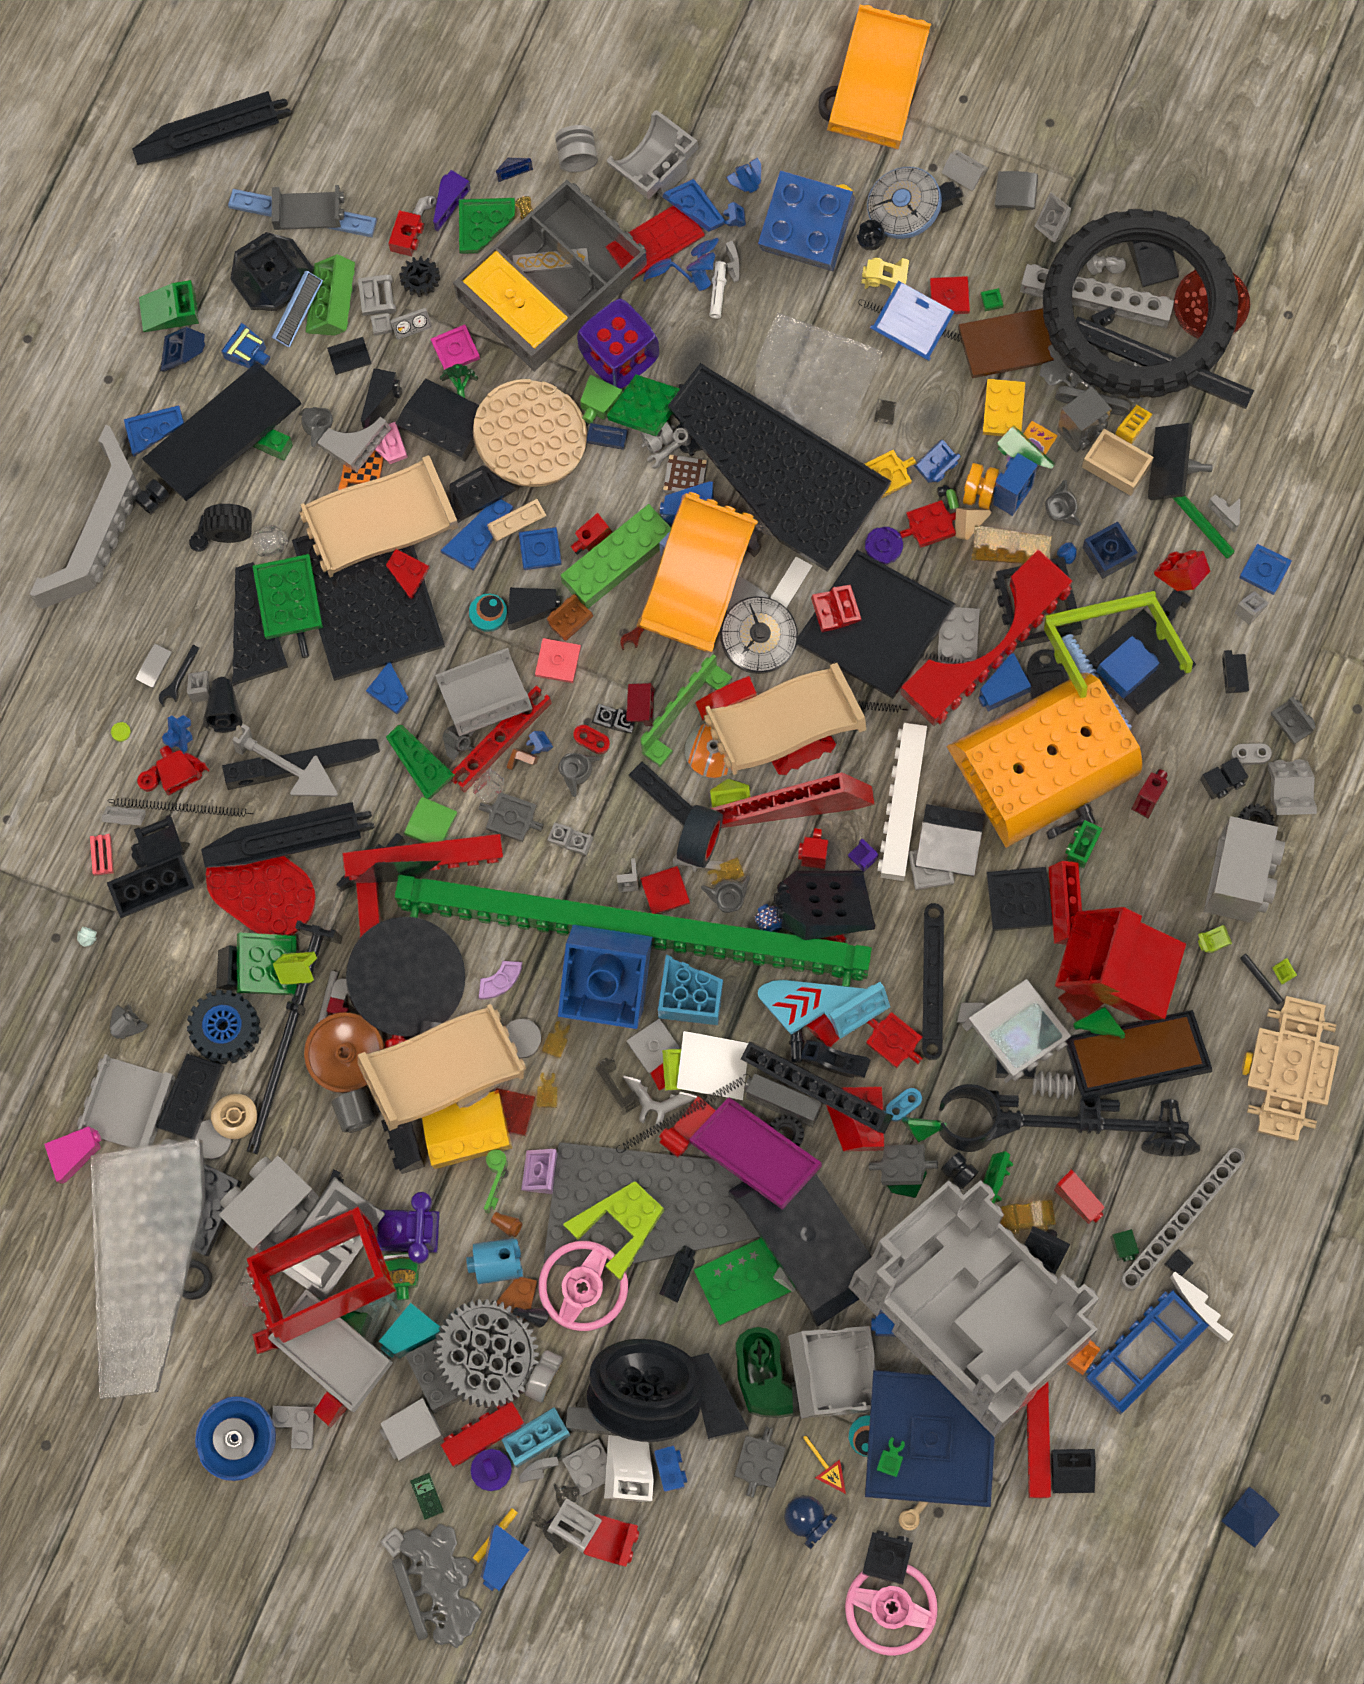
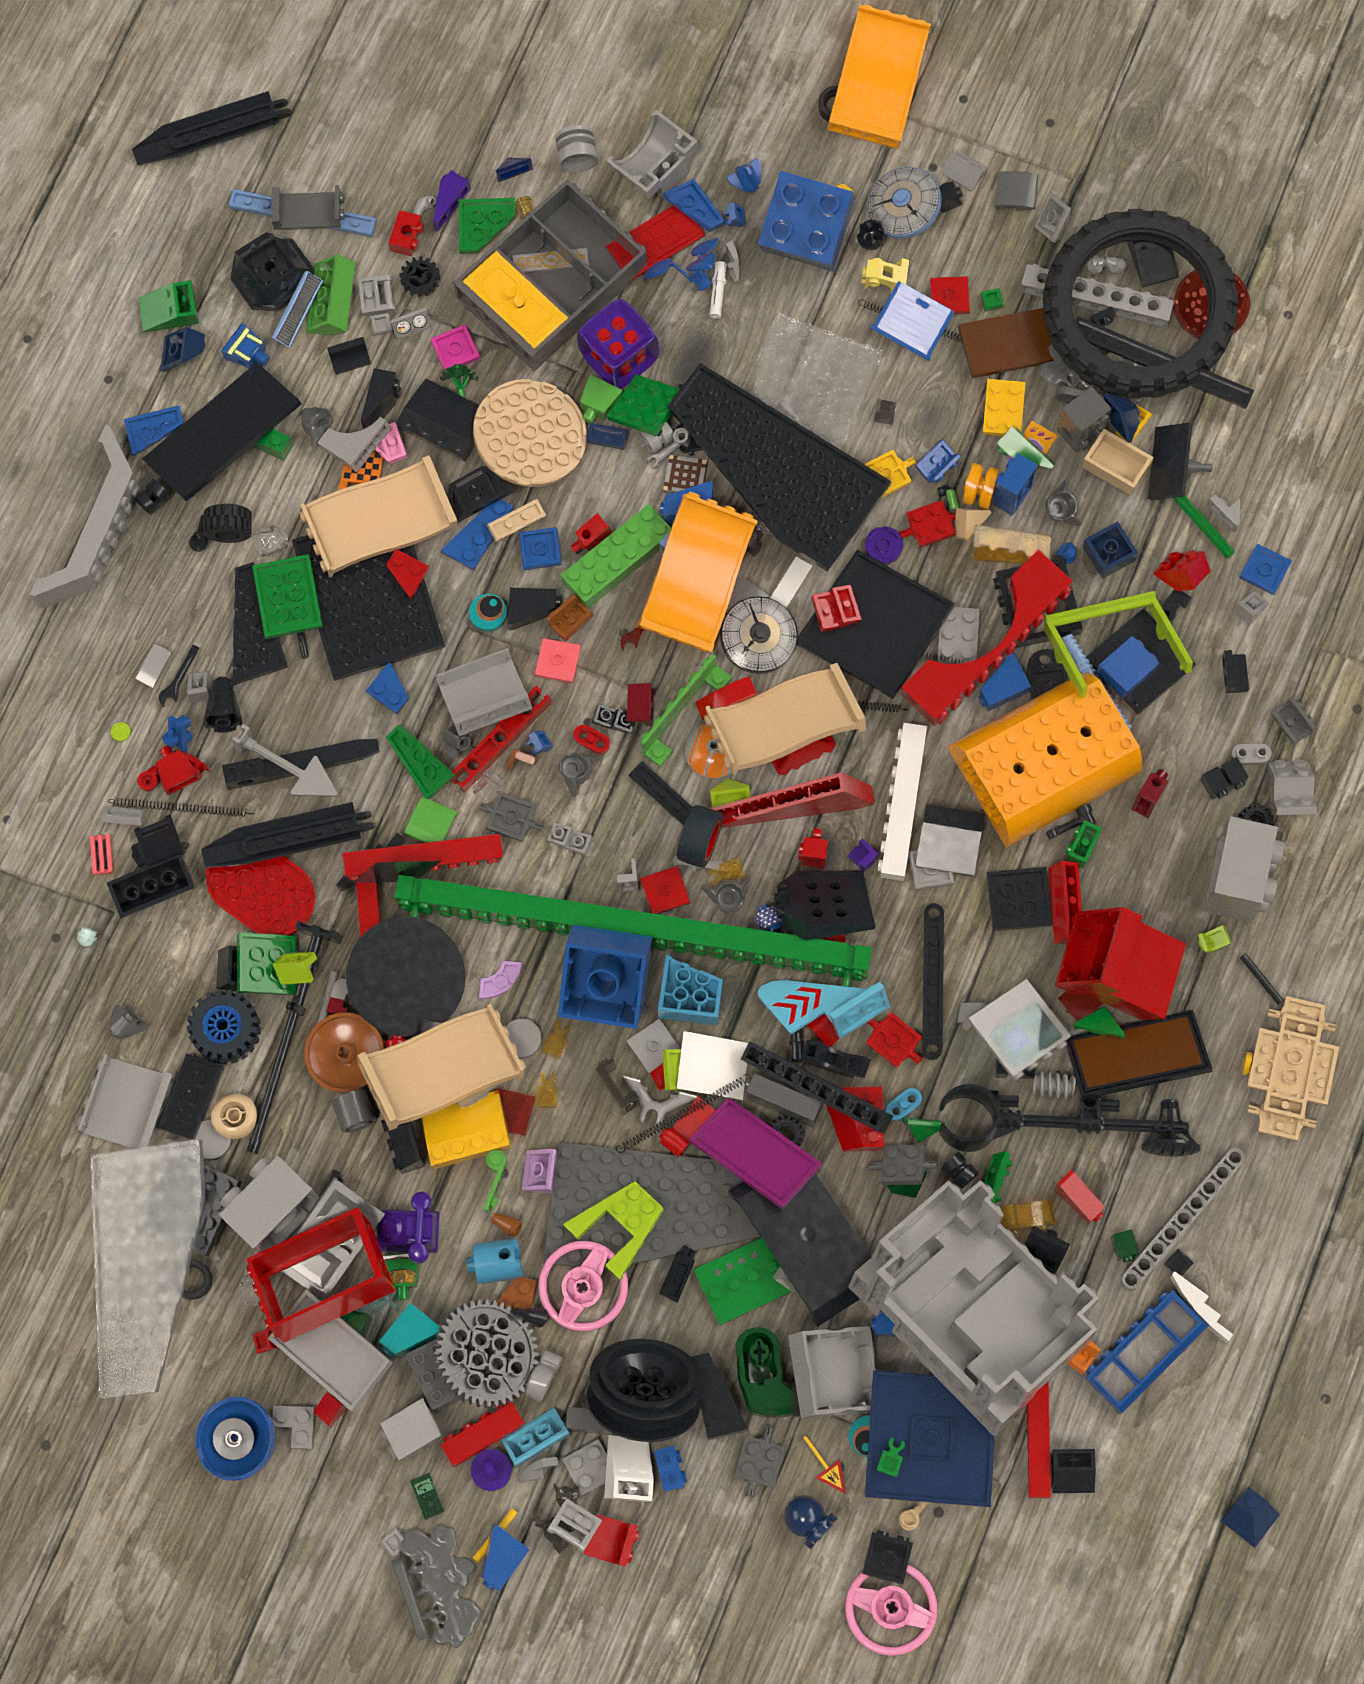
(72, 1152): dark pink slope -> none
(1123, 416): none -> dark blue slope
(1284, 971): lime slope -> none

